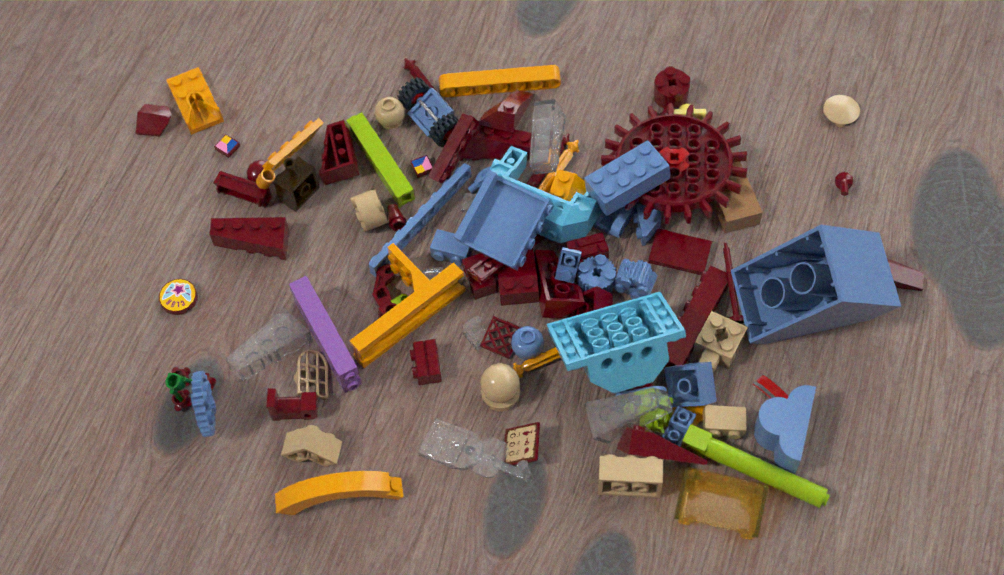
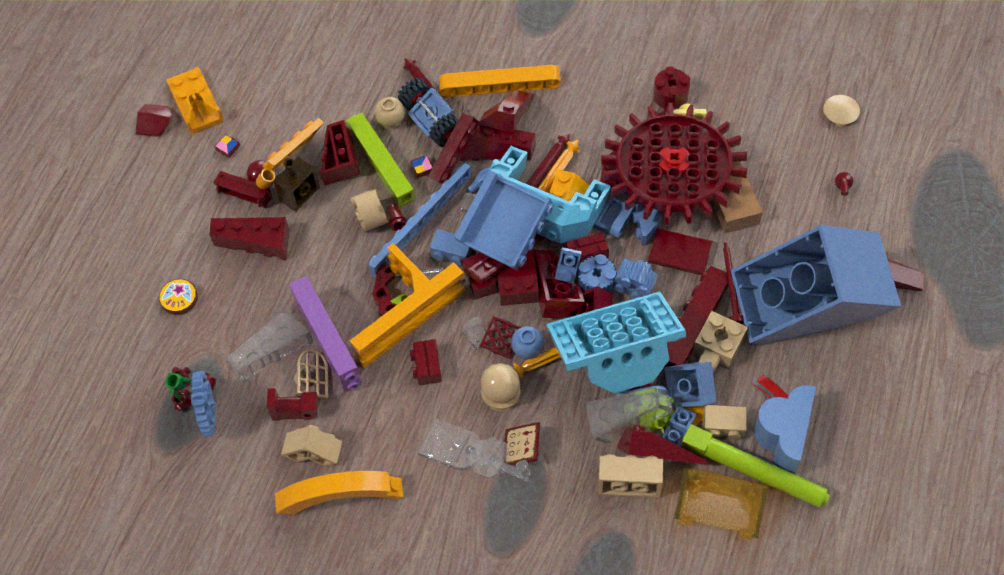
(546, 136): clear wedge -> none
(627, 177): medium blue brick -> none

